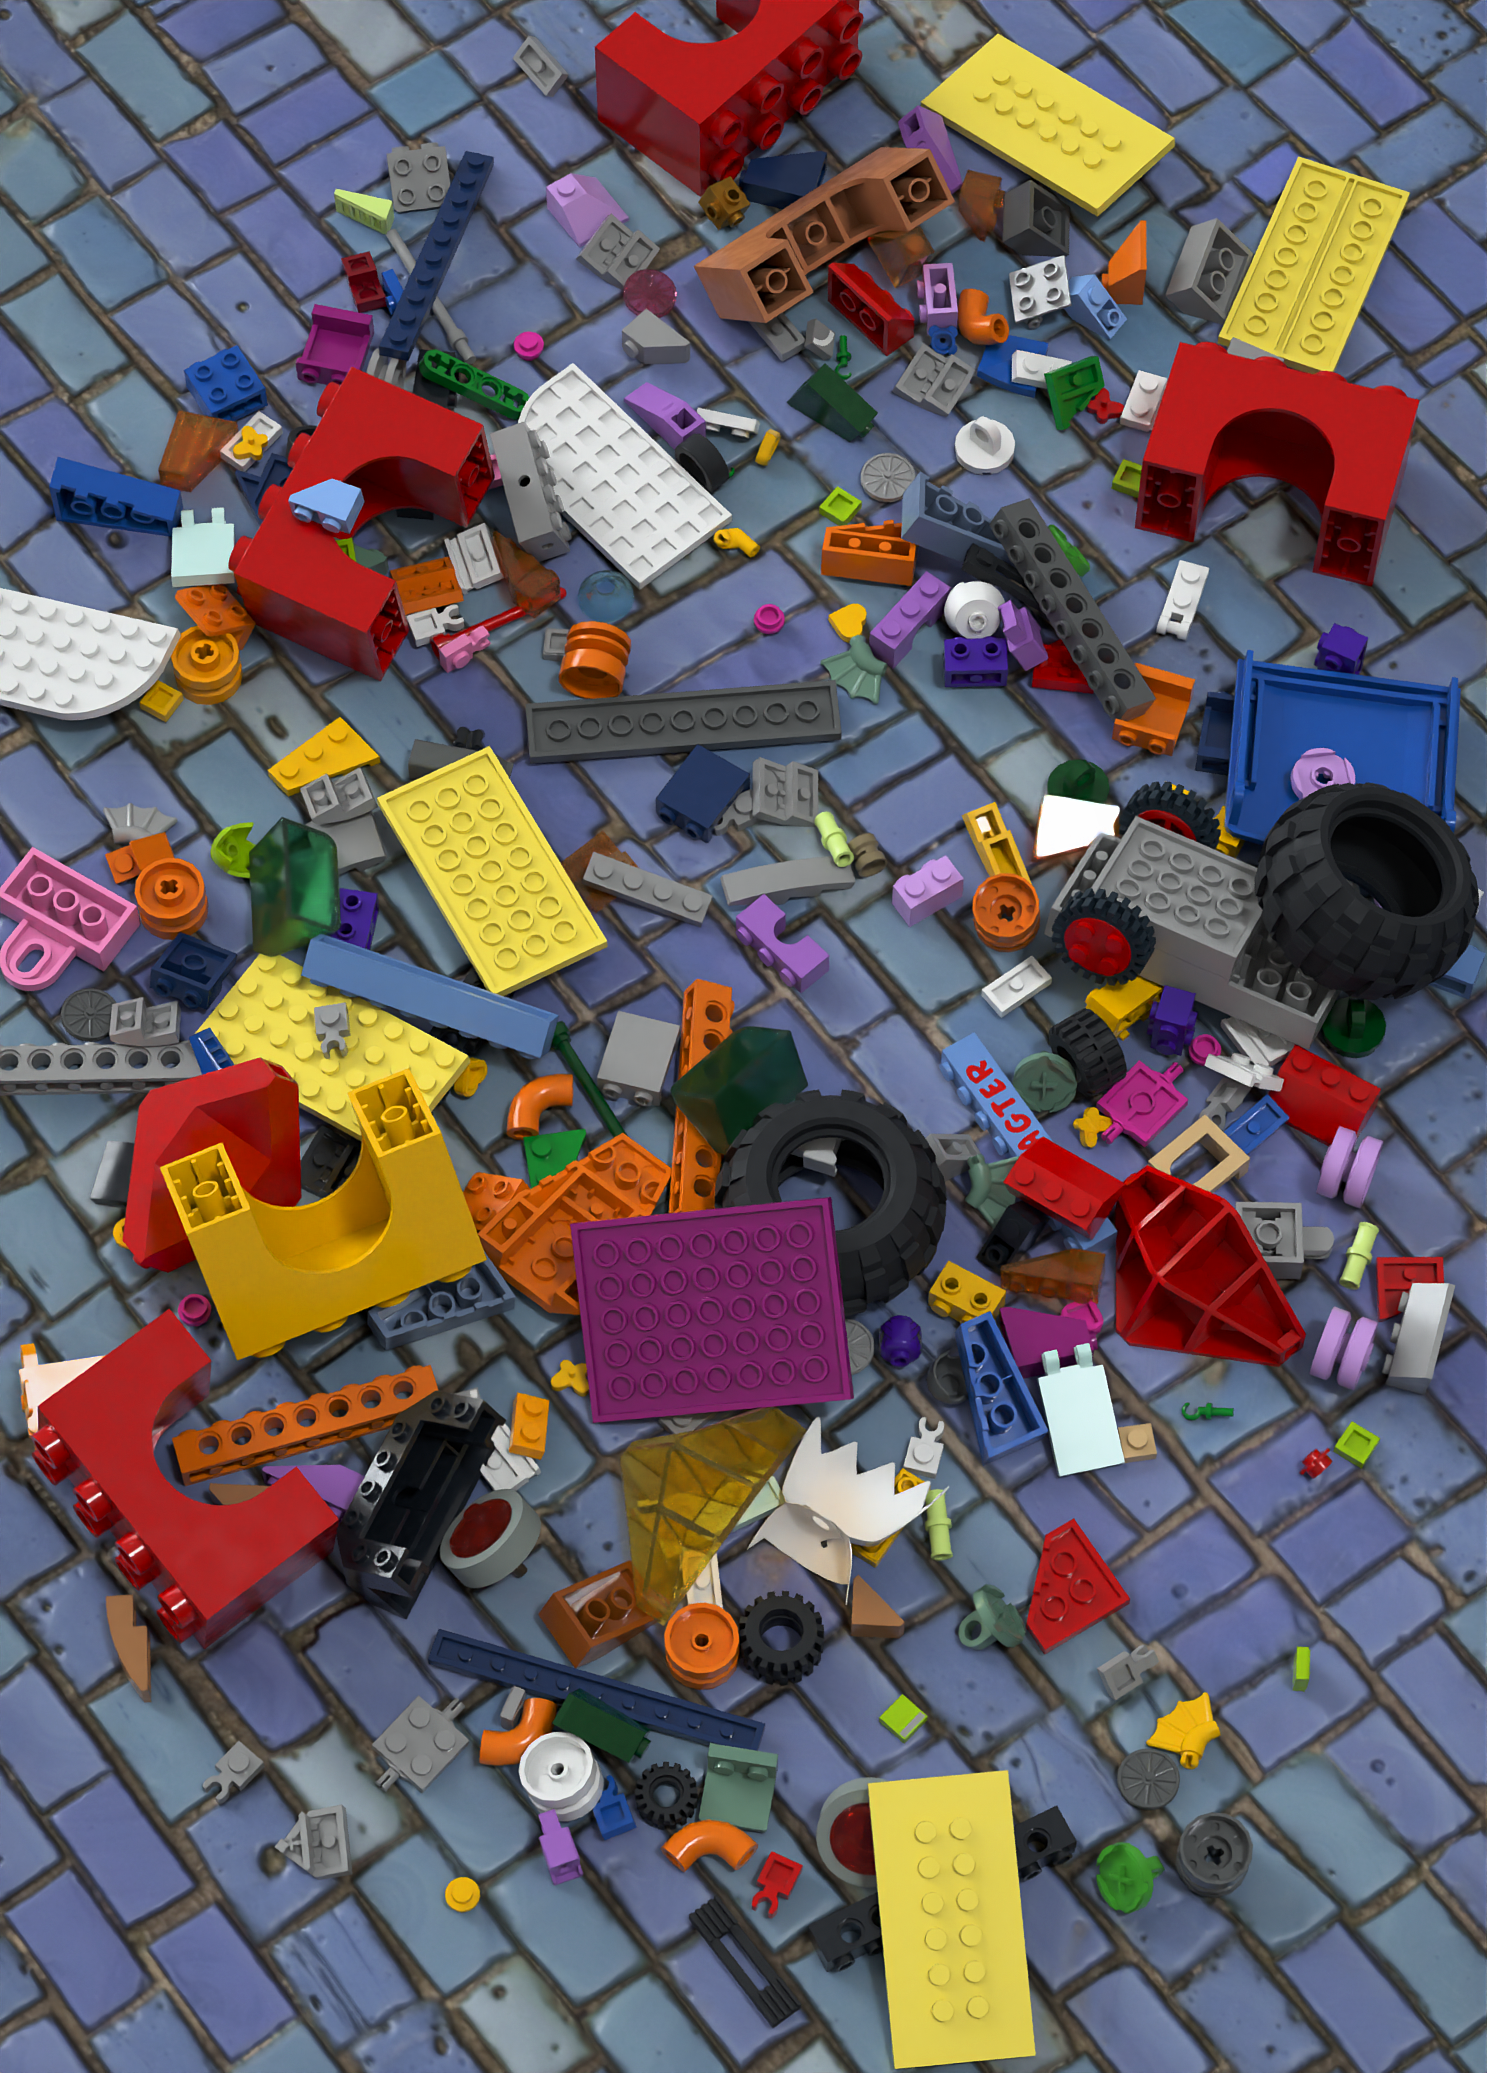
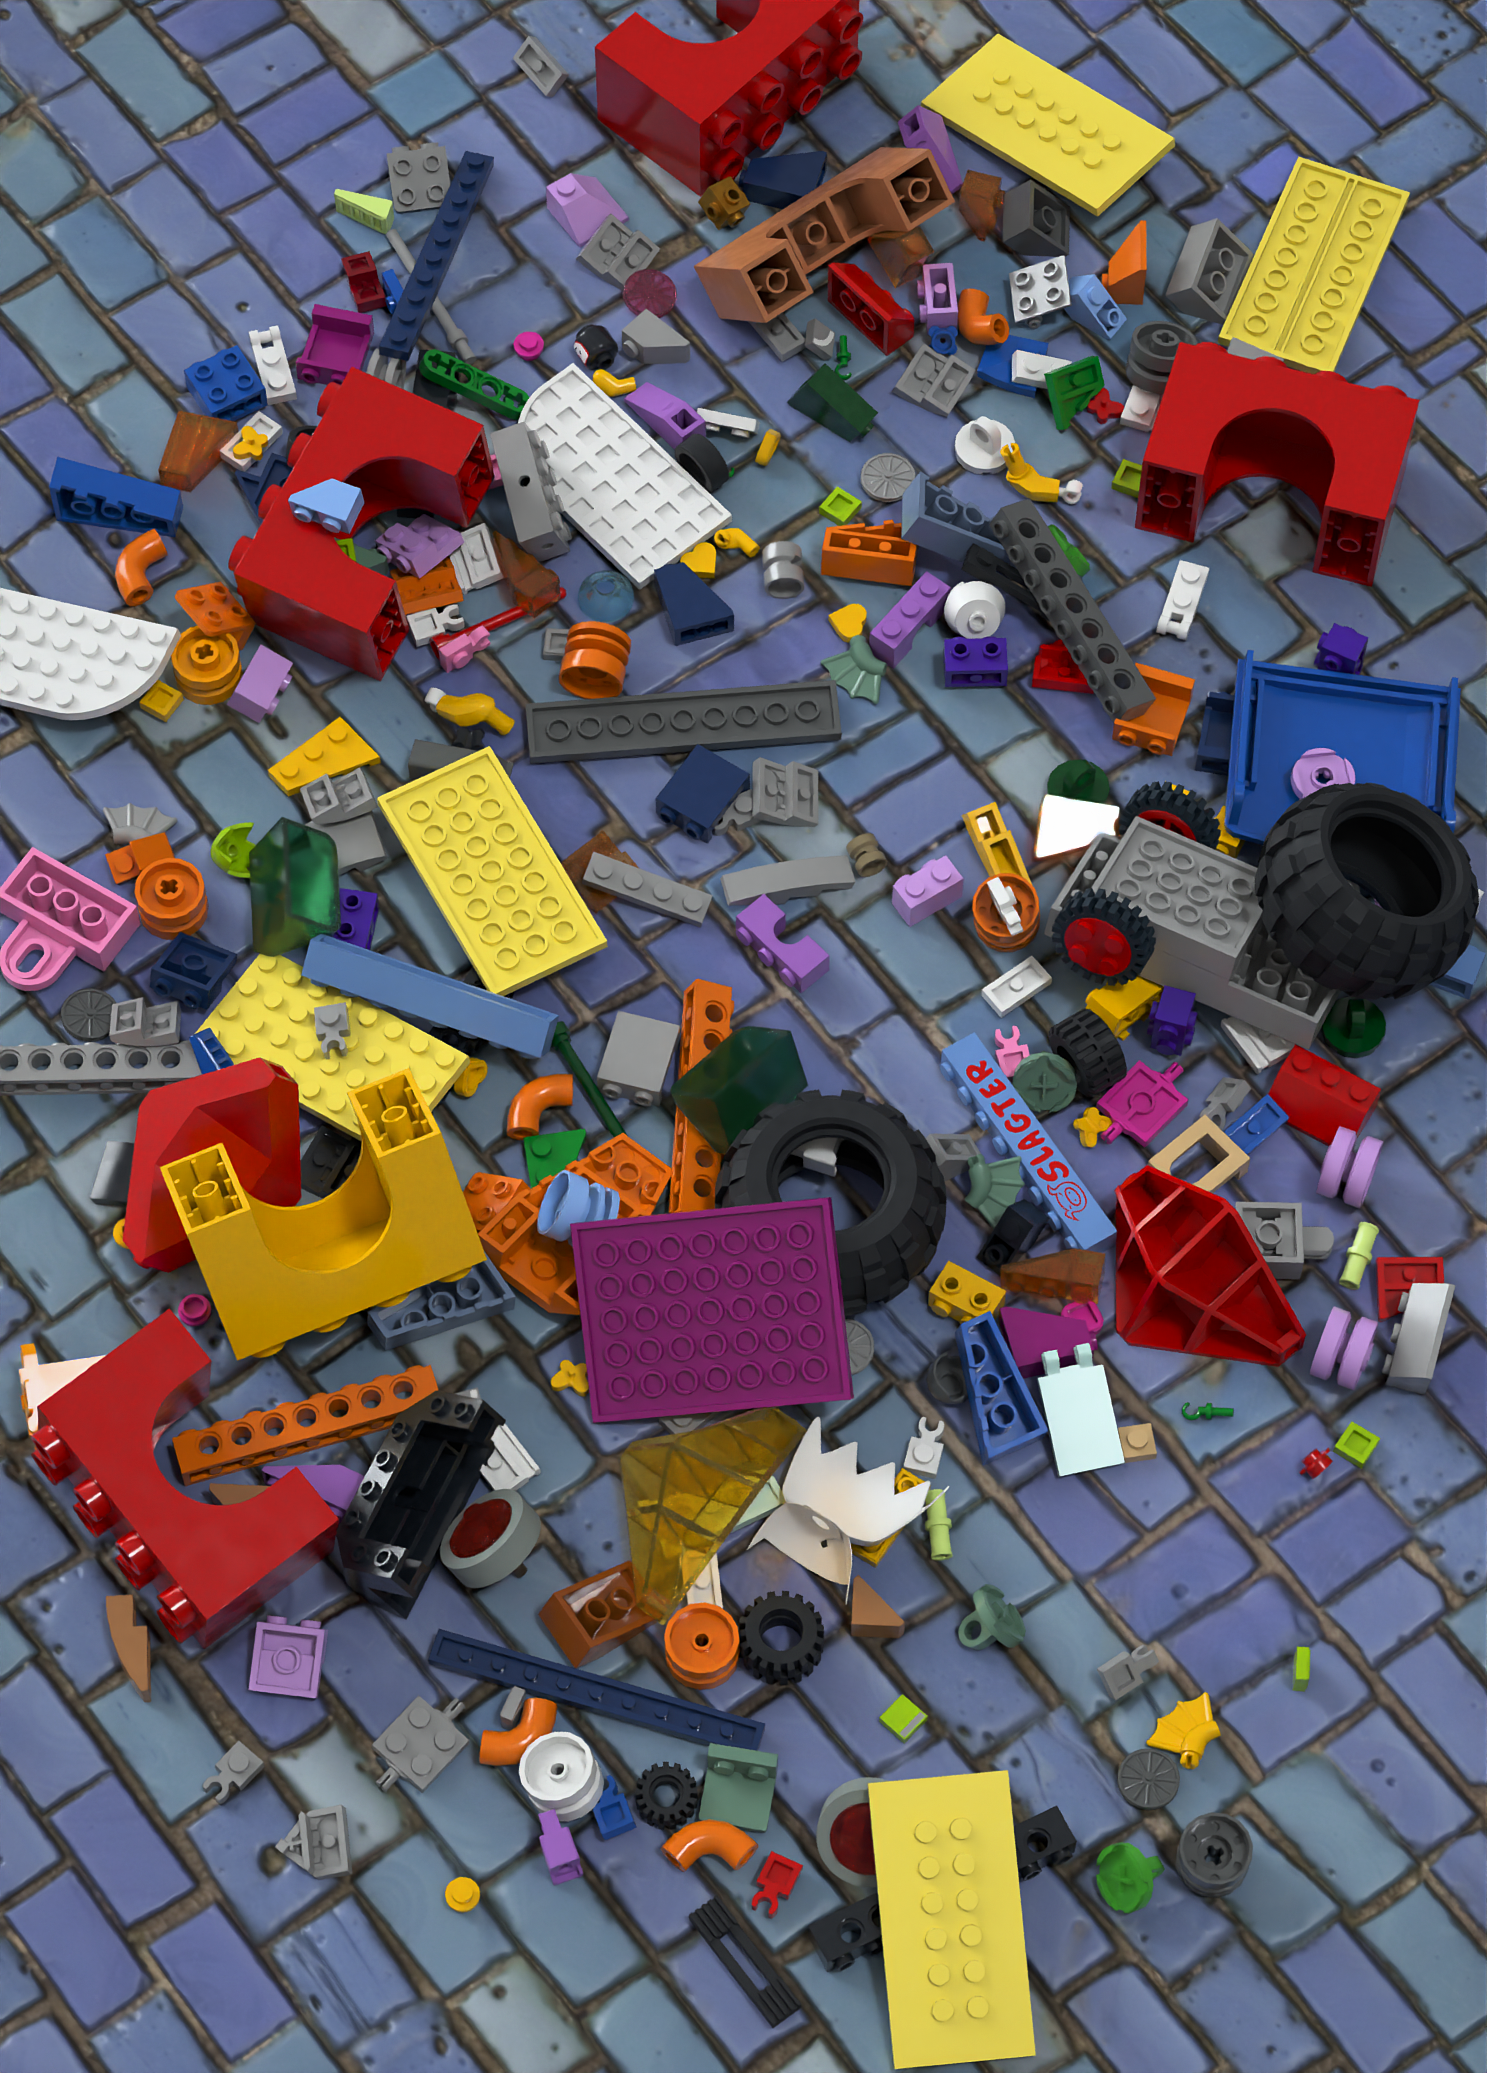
(132, 567): none -> orange cylinder
(202, 551): light aqua tile -> none
(260, 683): none -> lavender brick
(273, 366): none -> white plate
(288, 1657): none -> lavender plate
(419, 545): none -> lavender plate
(469, 710): none -> yellow arm
(529, 1426): light orange plate -> none
(573, 1201): none -> light blue wheel
(595, 346): none -> black head
(602, 1726): dark green slope -> none
(612, 386): none -> yellow arm
(690, 605): none -> dark blue slope
(701, 560): none -> yellow tile
(769, 619): dark pink plate -> none
(783, 570): none -> light grey wheel
(834, 839): yellowish green pin -> none
(899, 1340): dark purple head -> none
(1004, 900): none -> white plate
(1010, 1053): none -> bright pink plate
(1022, 635): medium lavender piece -> none
(1031, 484): none -> yellow arm
(1064, 1186): red slope -> none
(1071, 1589): red plate -> none
(1153, 353): none -> dark grey wheel
(1202, 1046): dark pink plate -> none
(1240, 1069): white plate -> none

